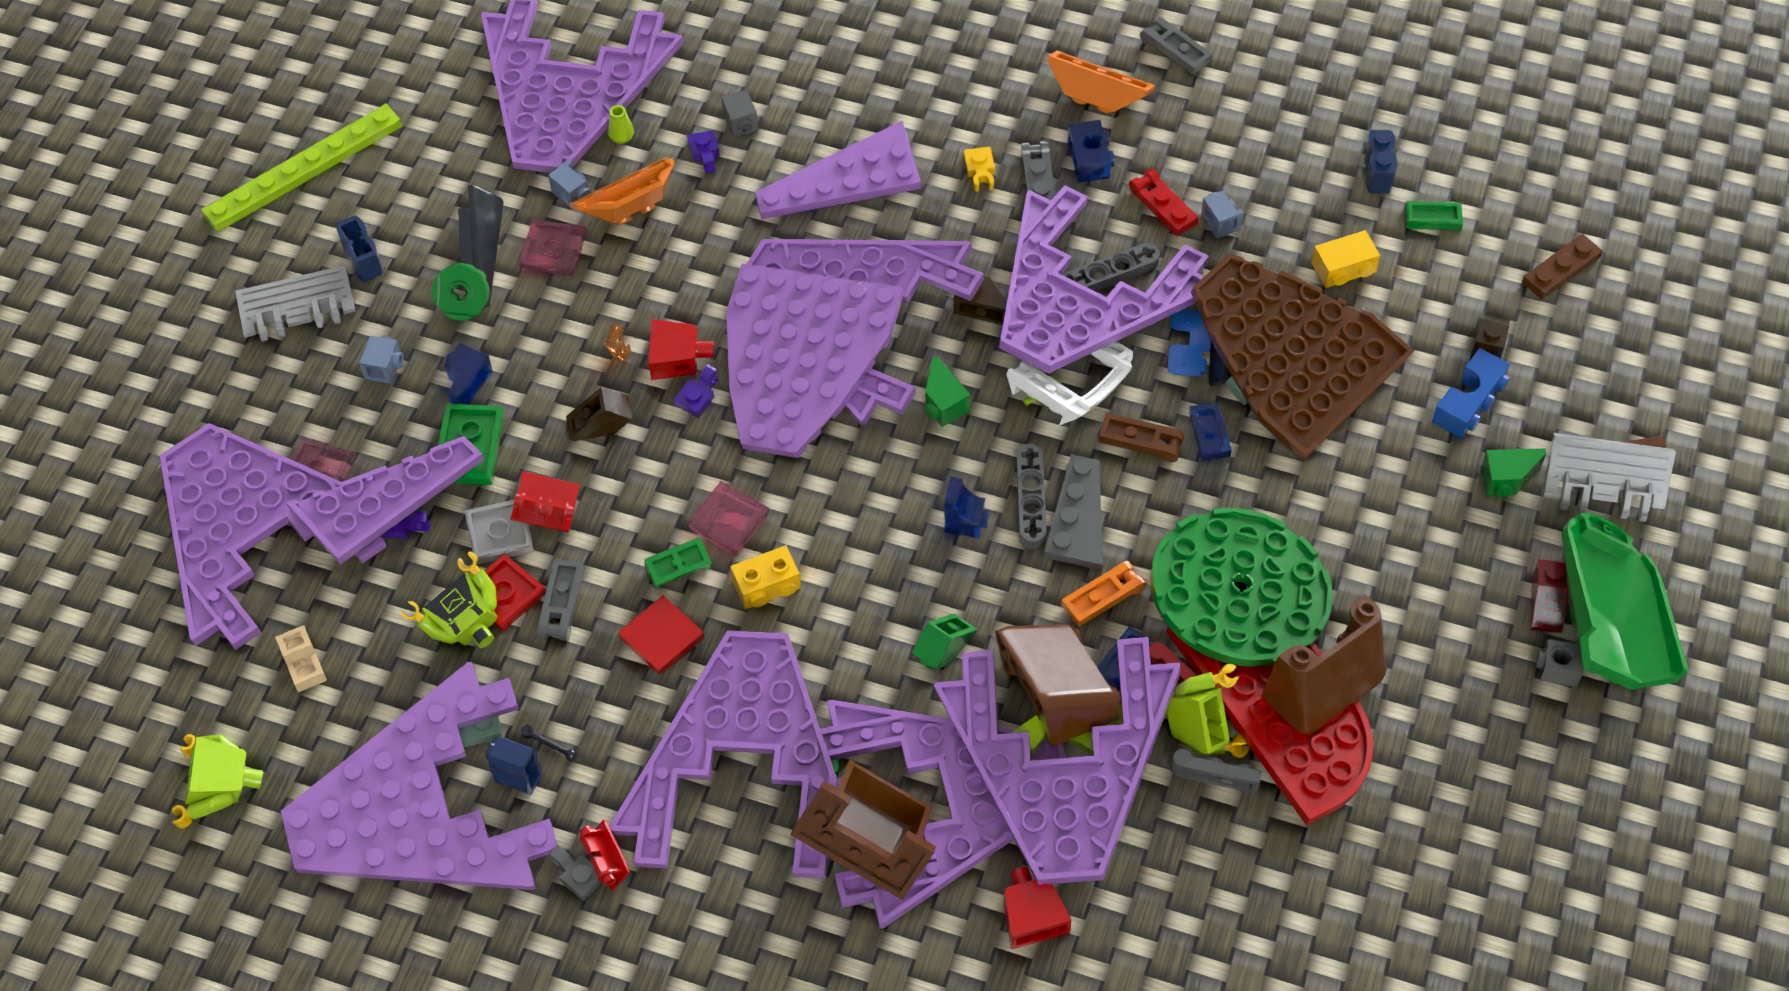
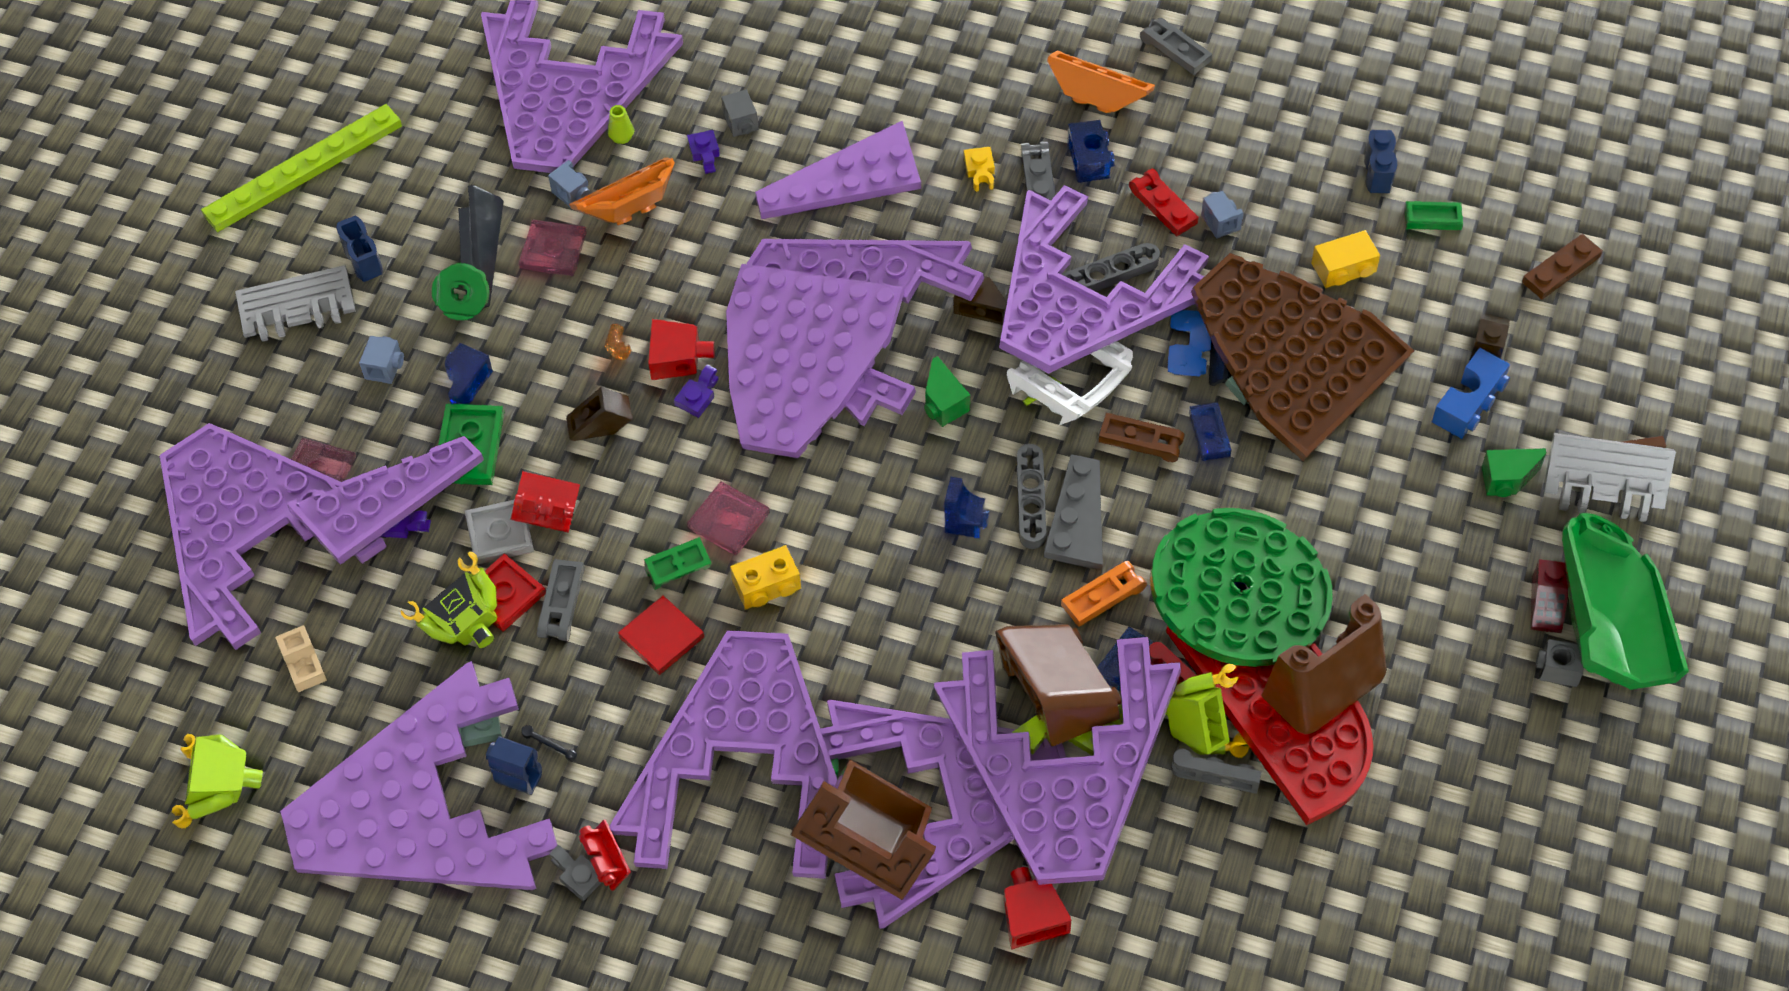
(943, 641): green slope -> none

